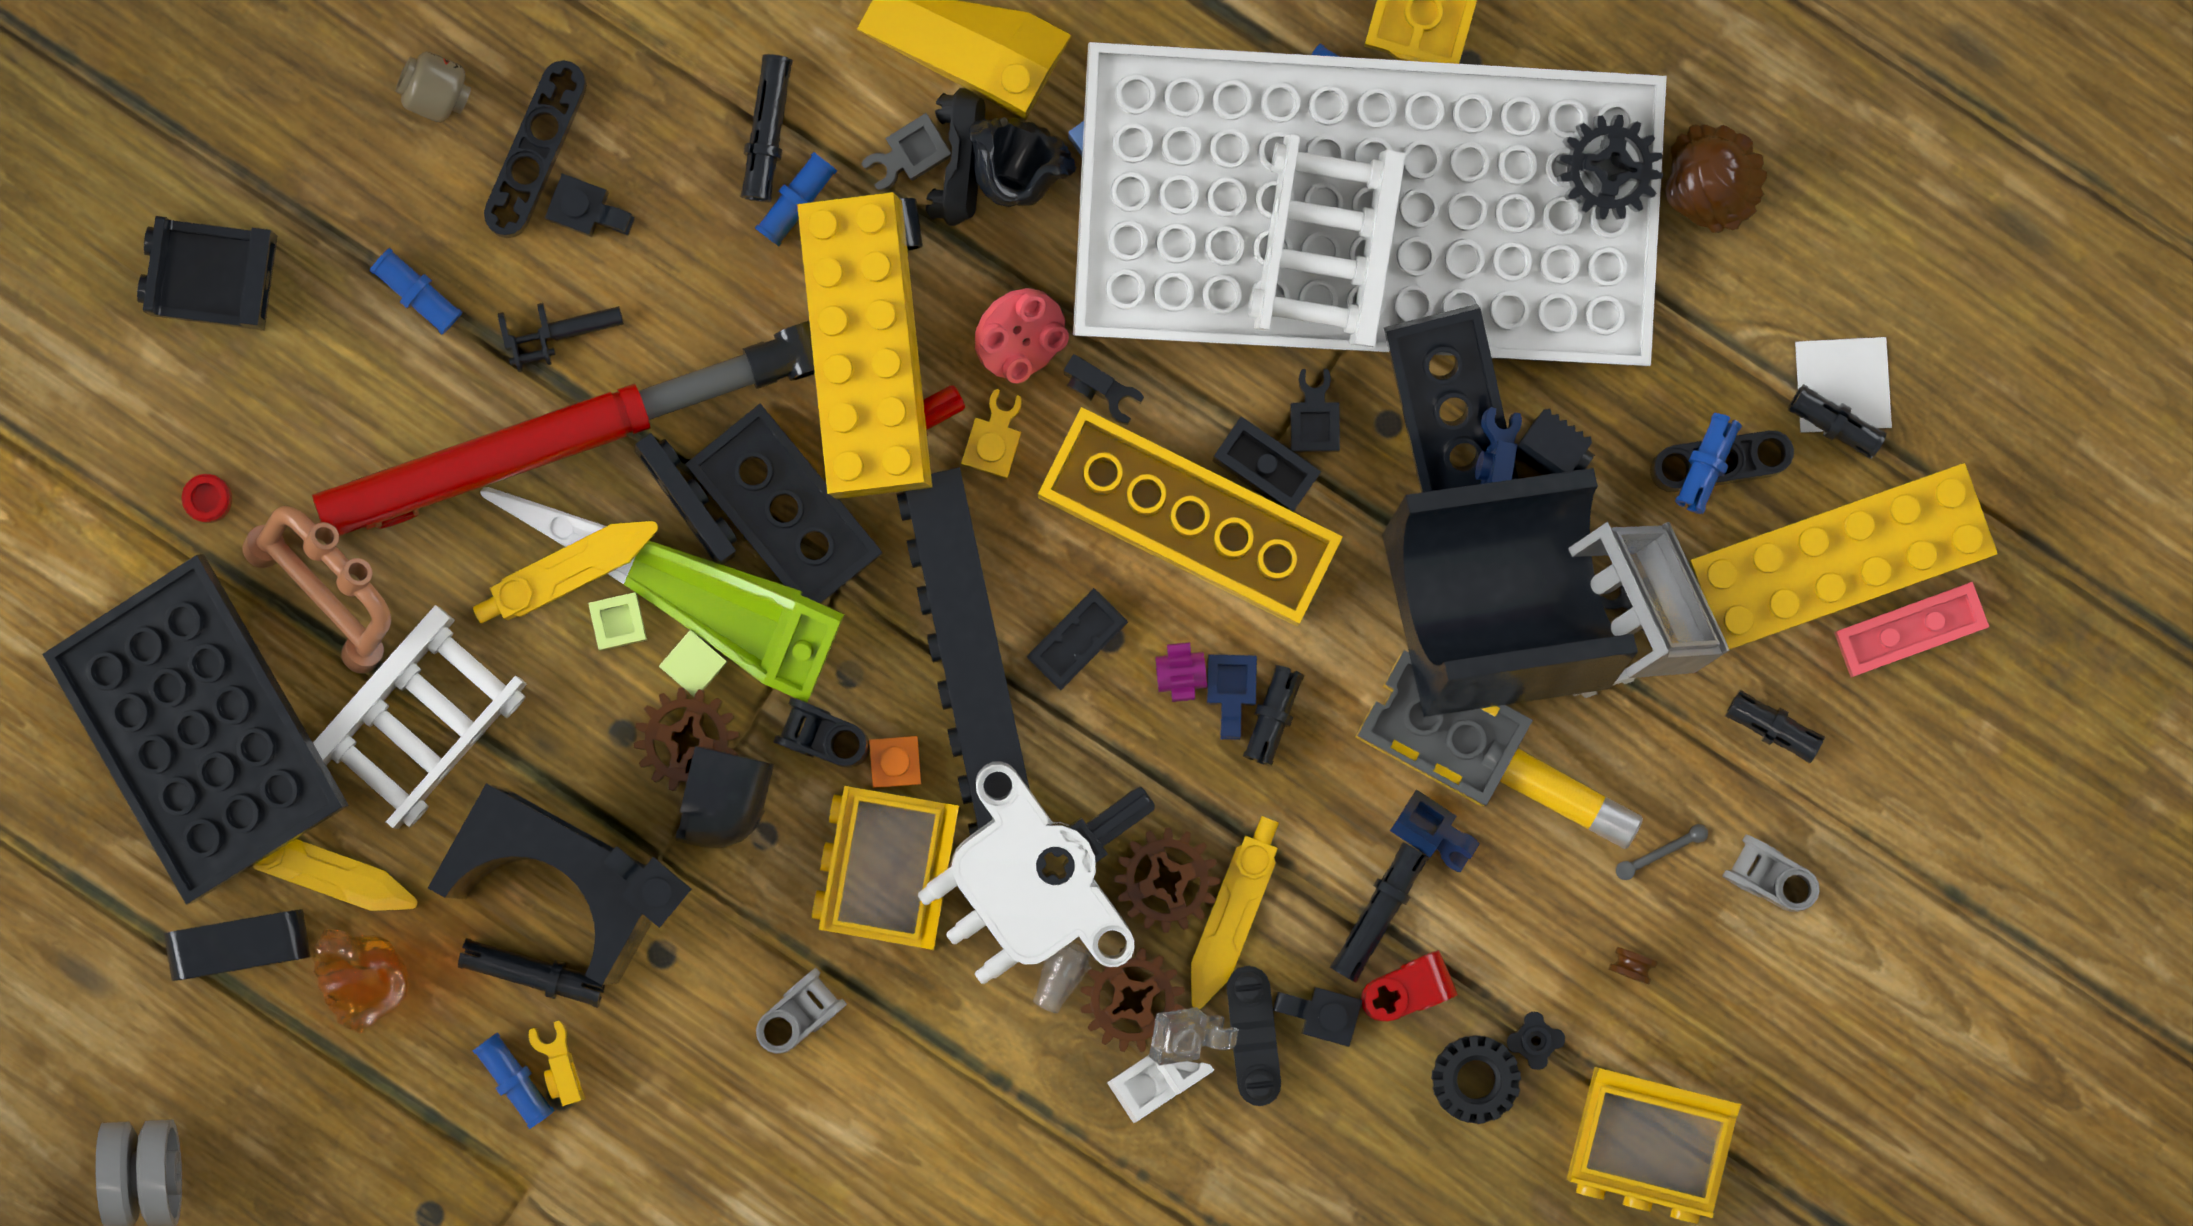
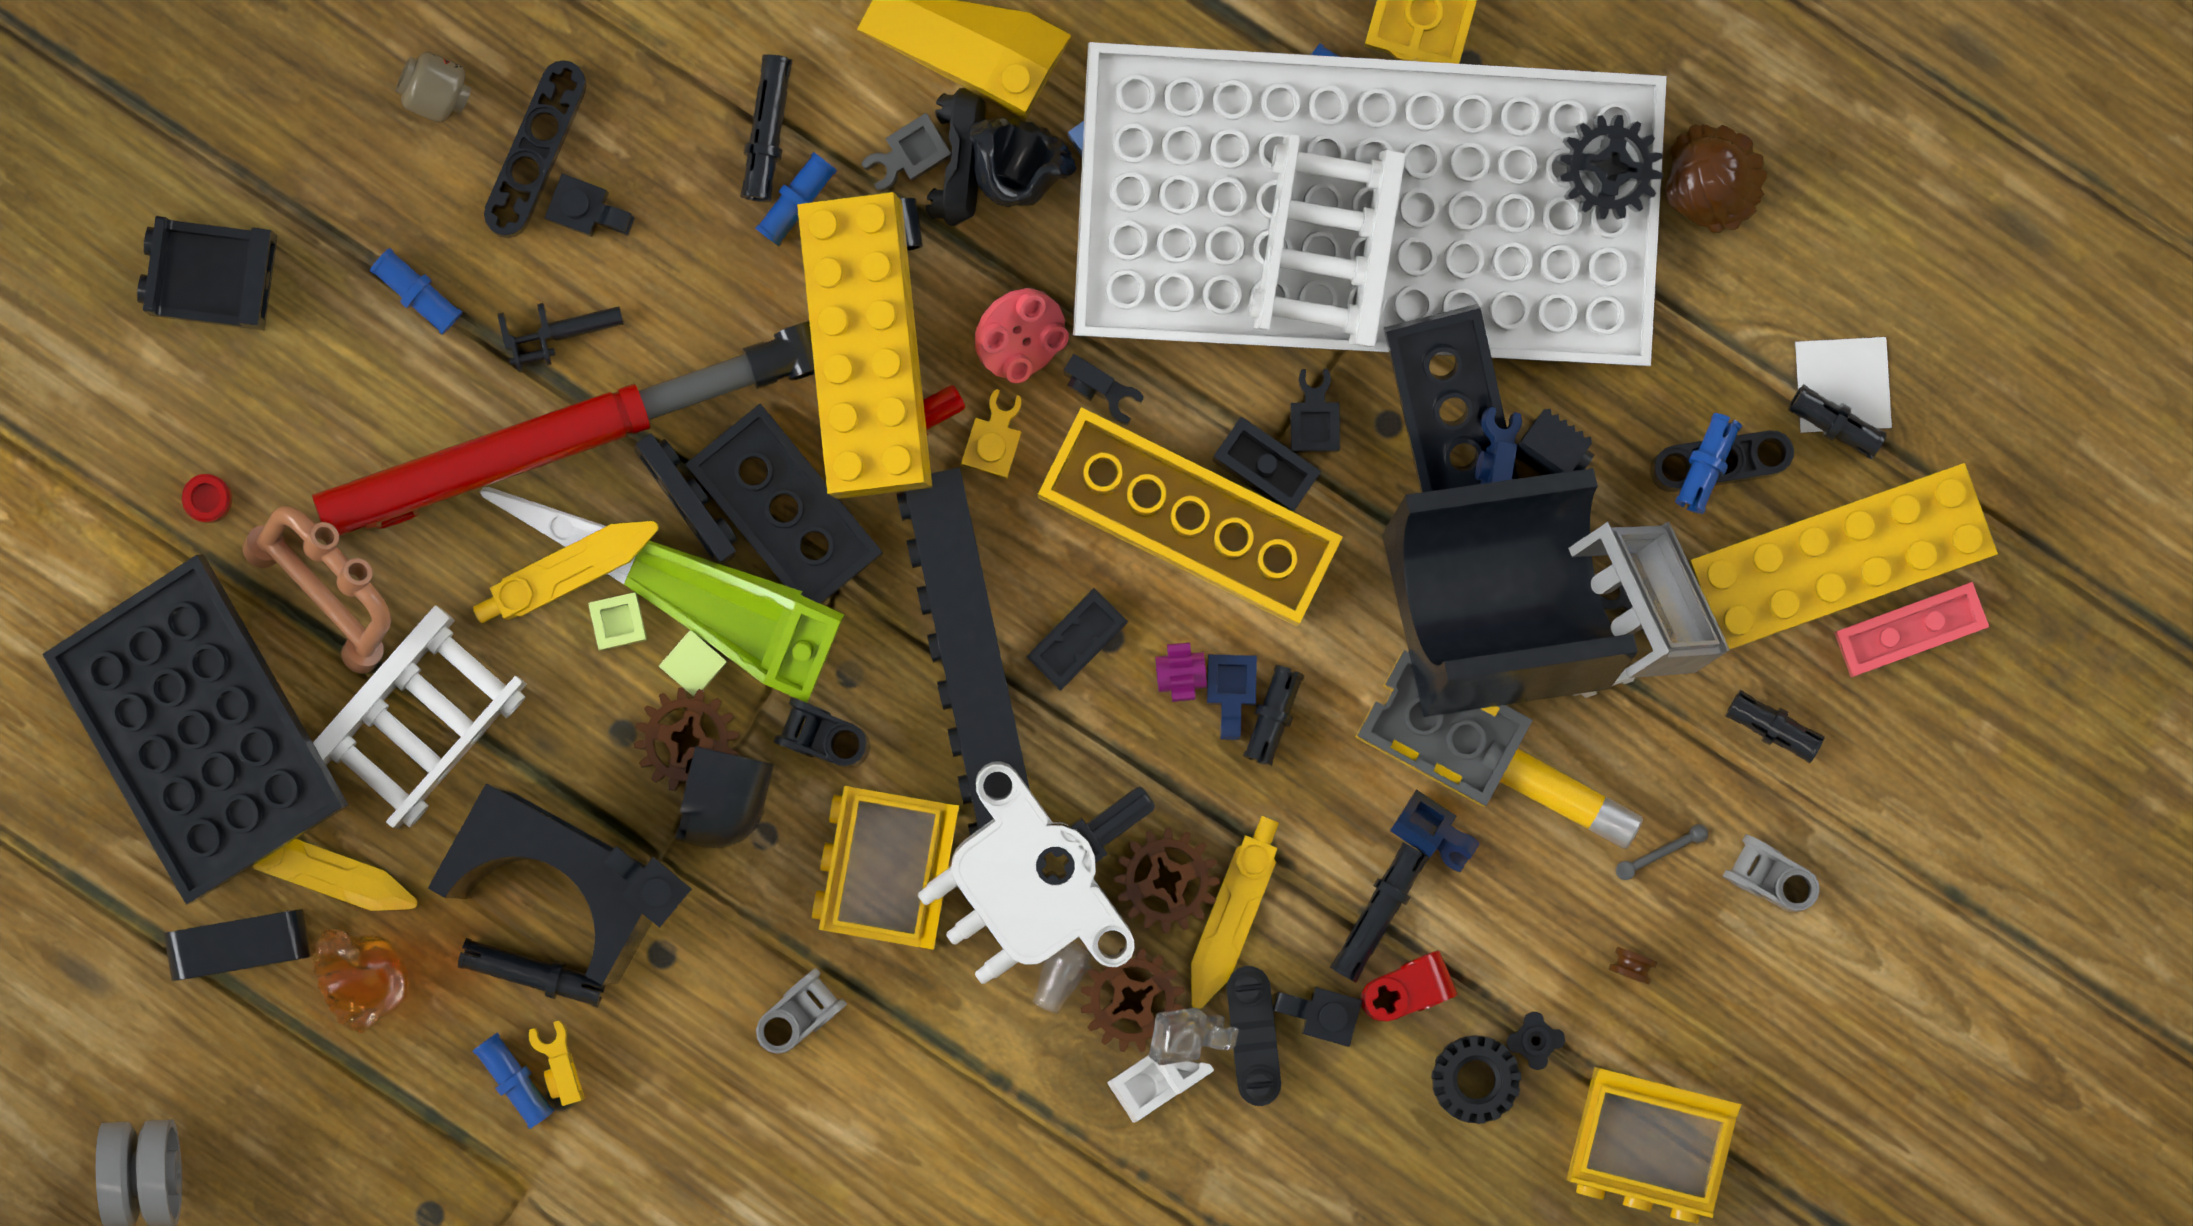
(895, 762): orange plate -> none

